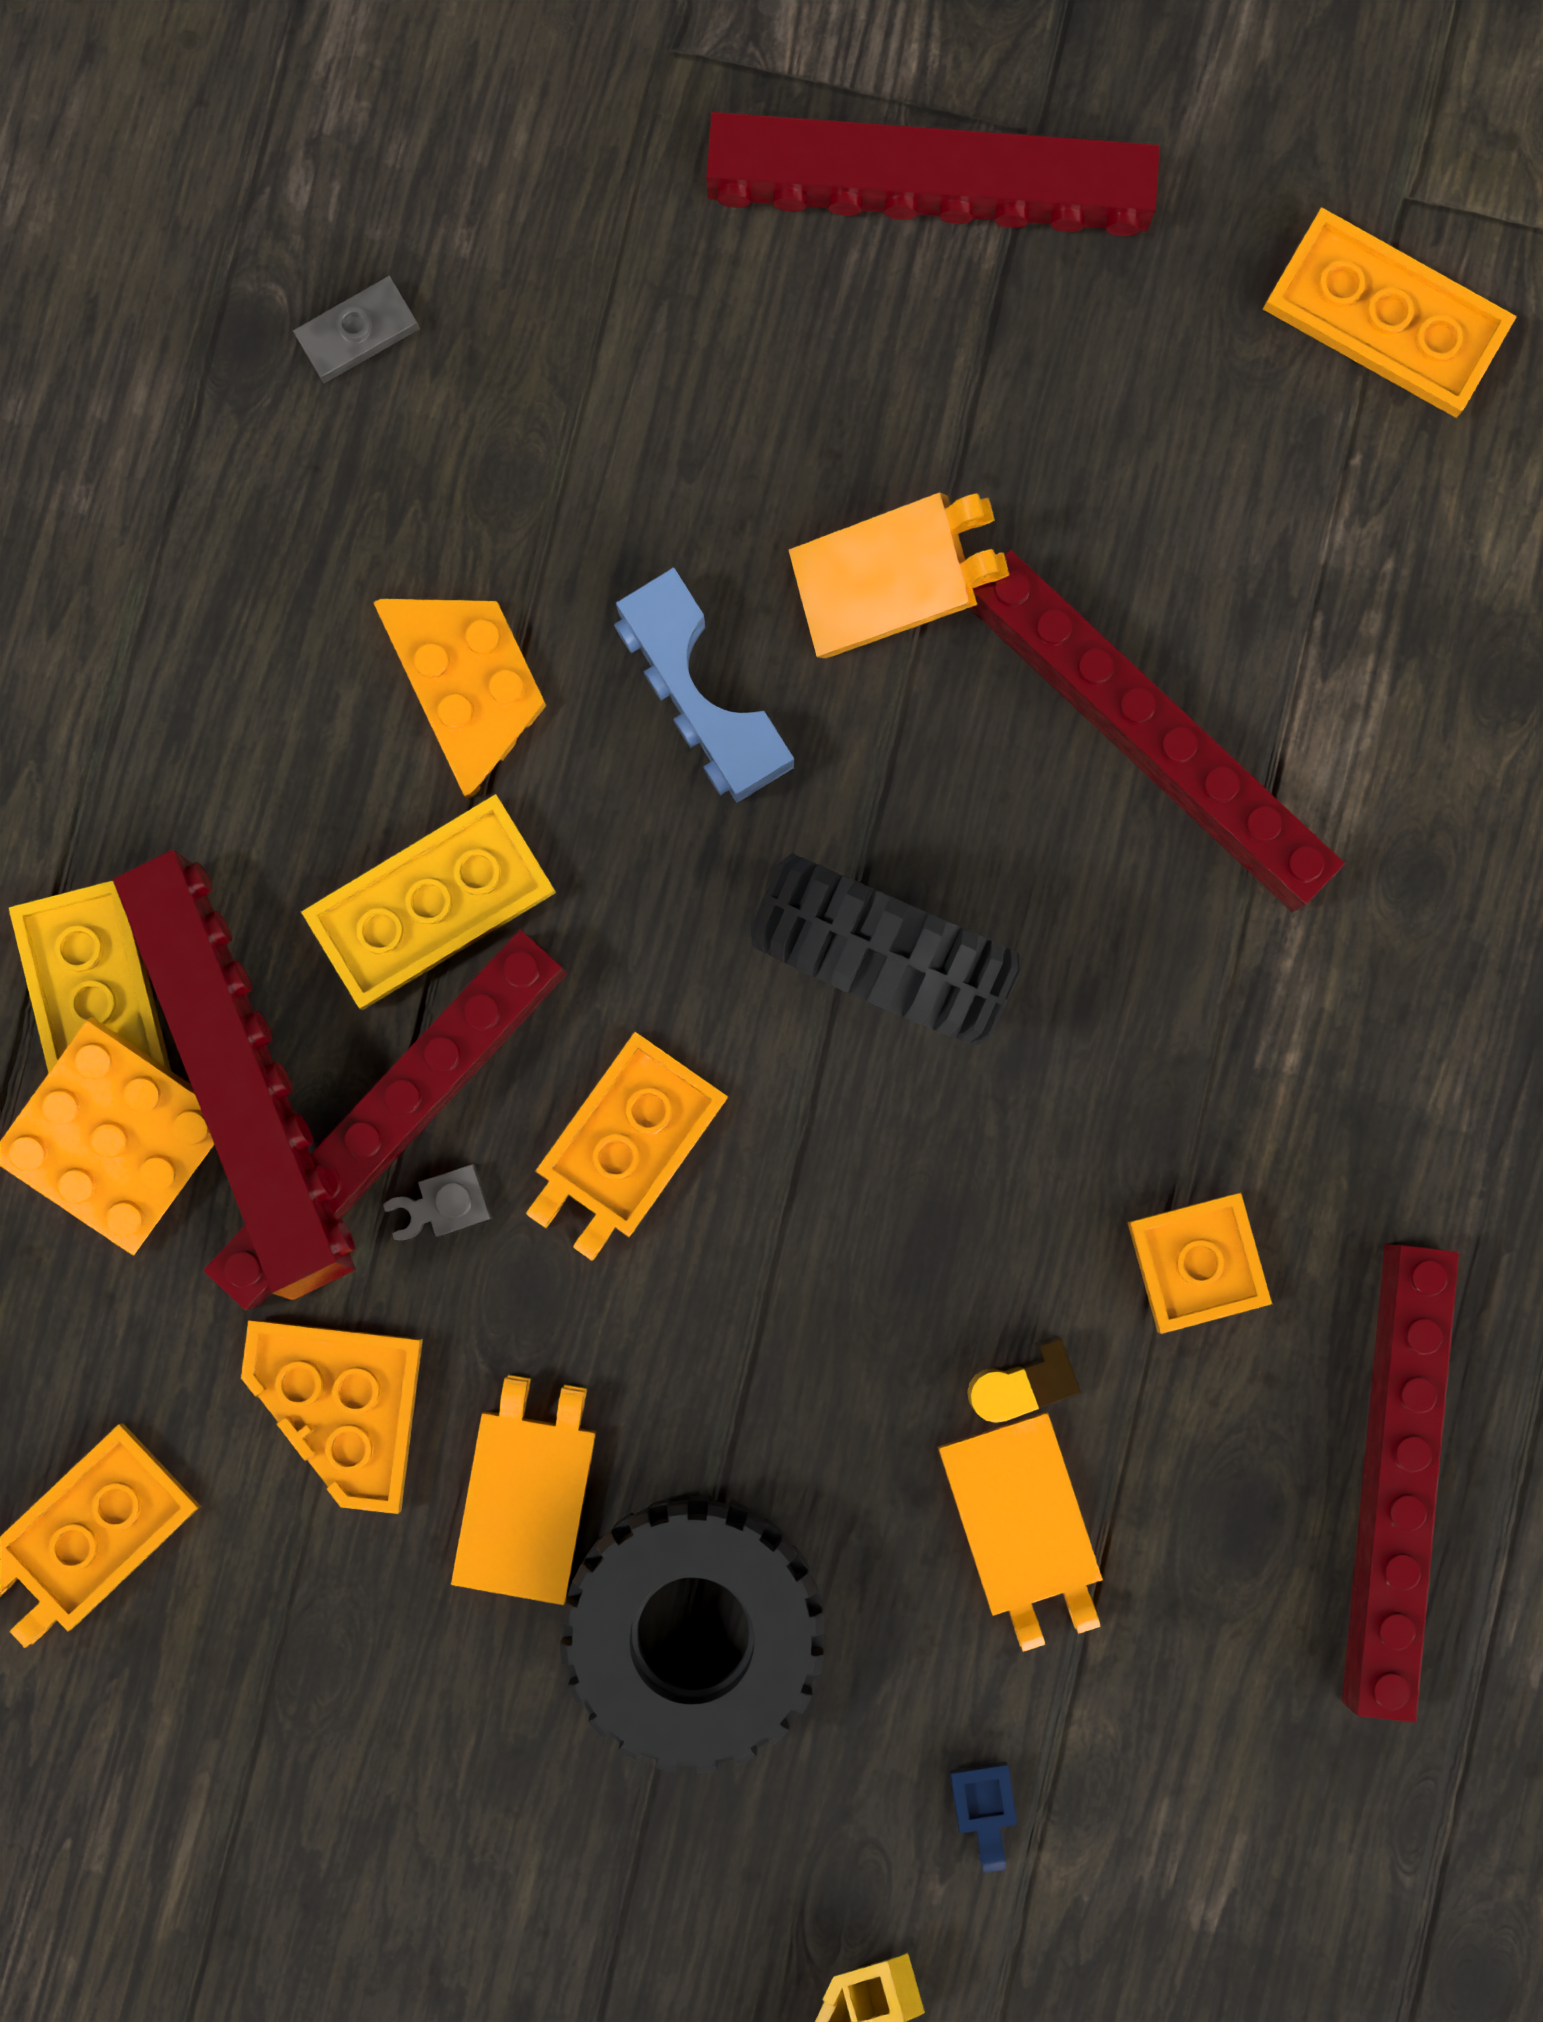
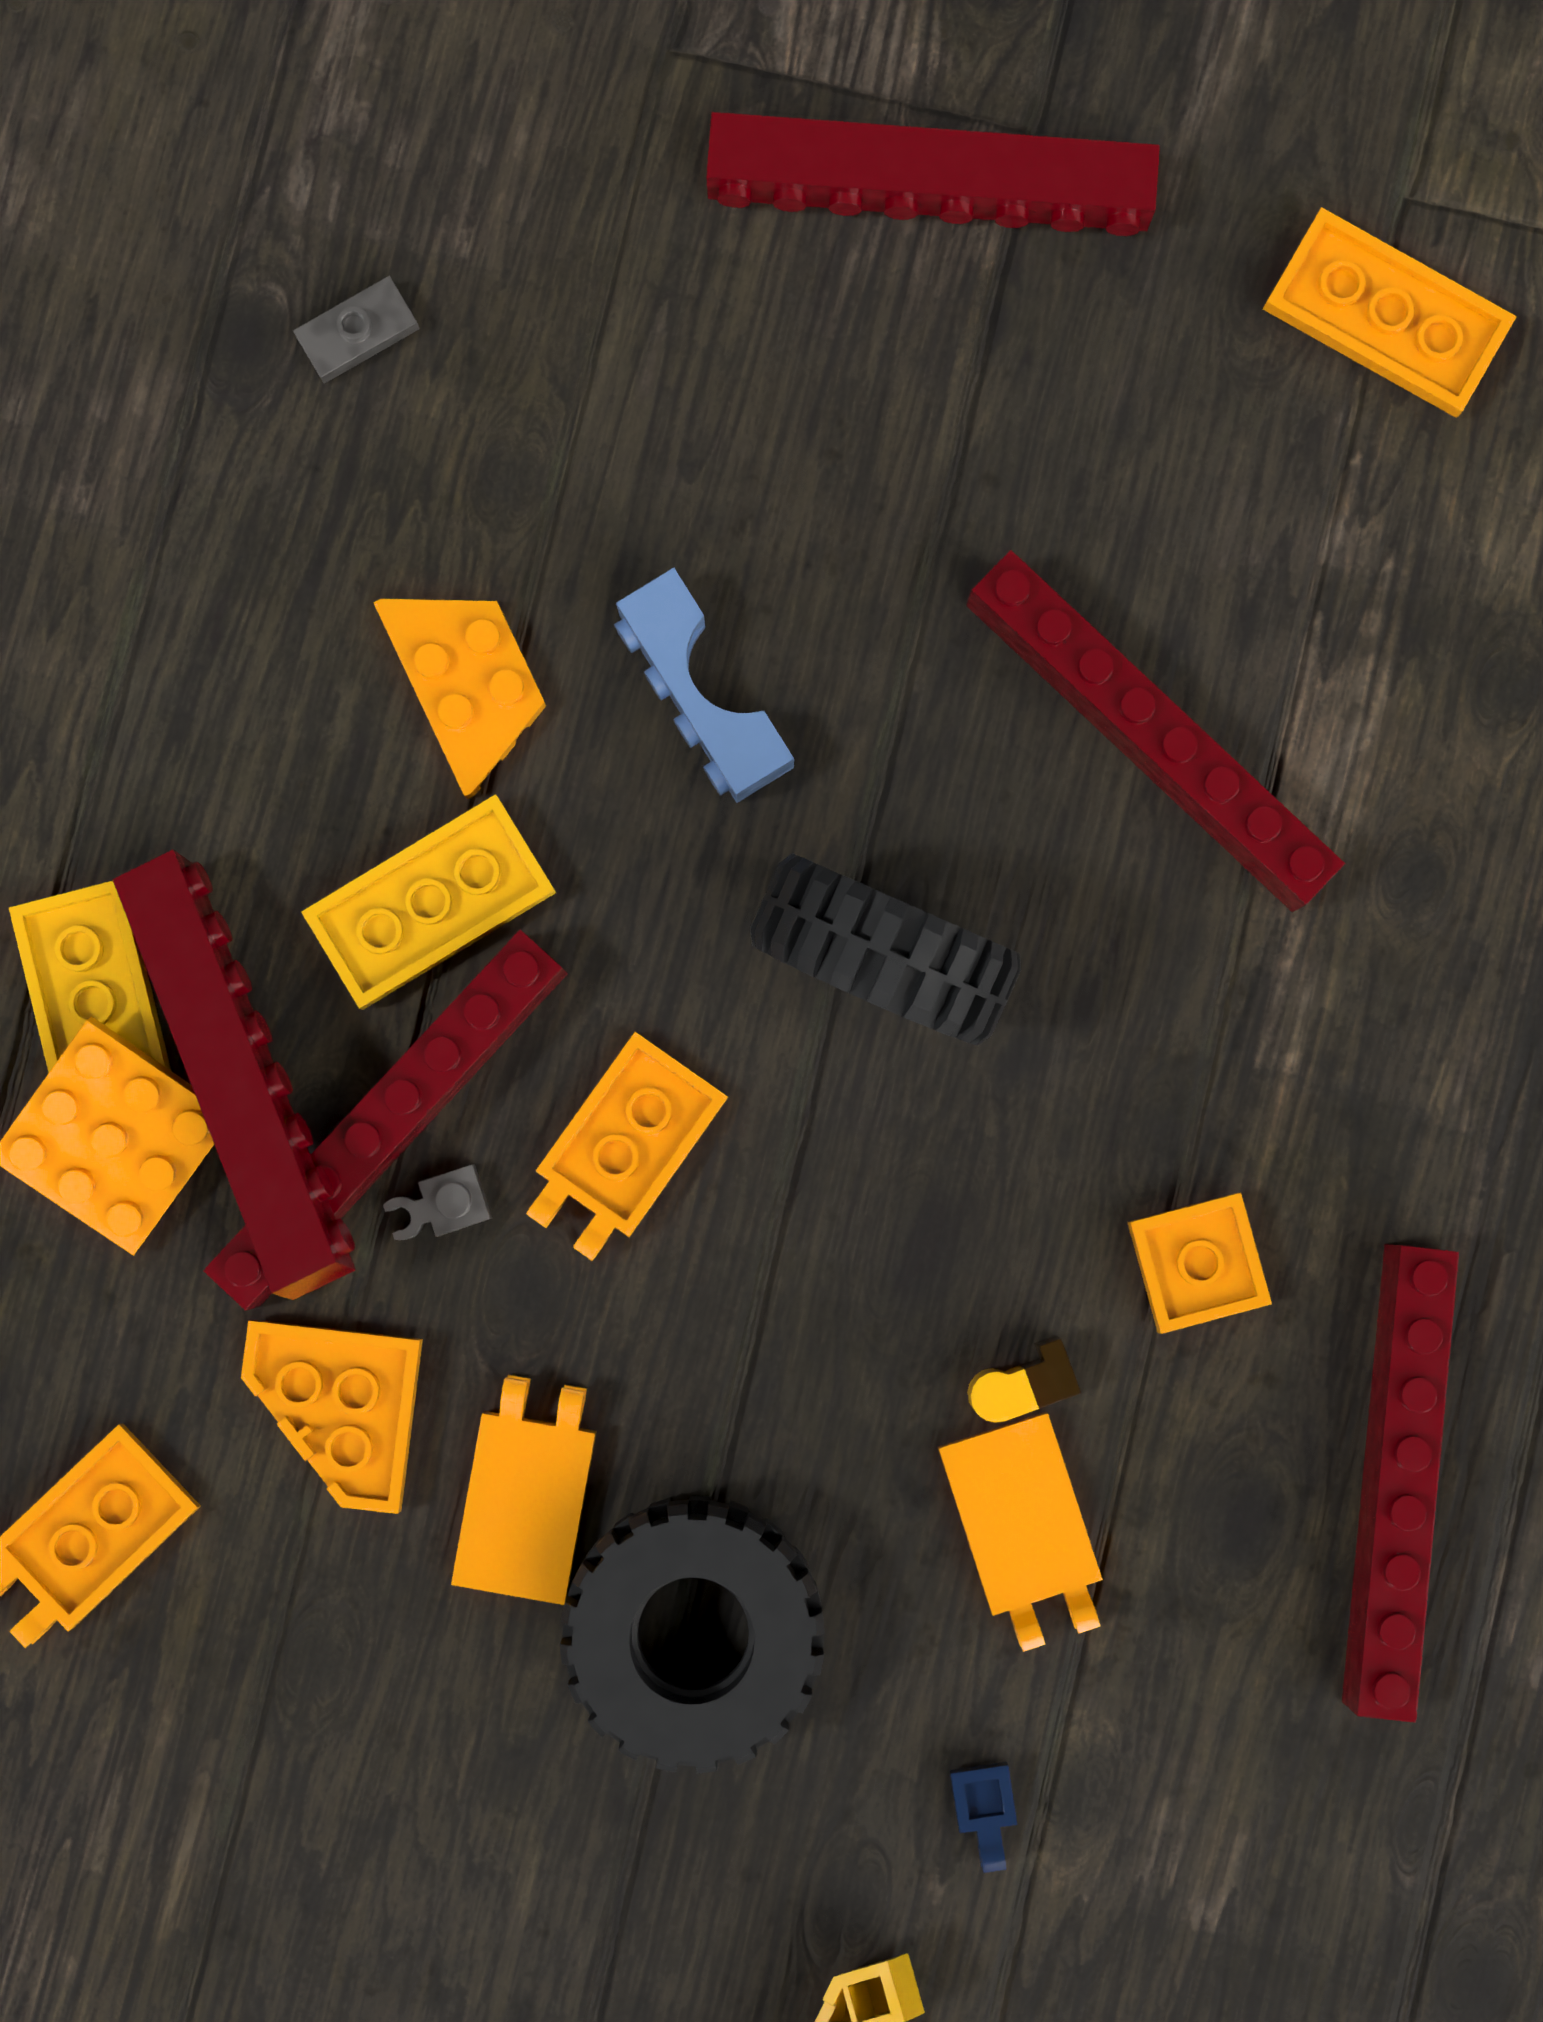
(893, 572): light orange tile -> none

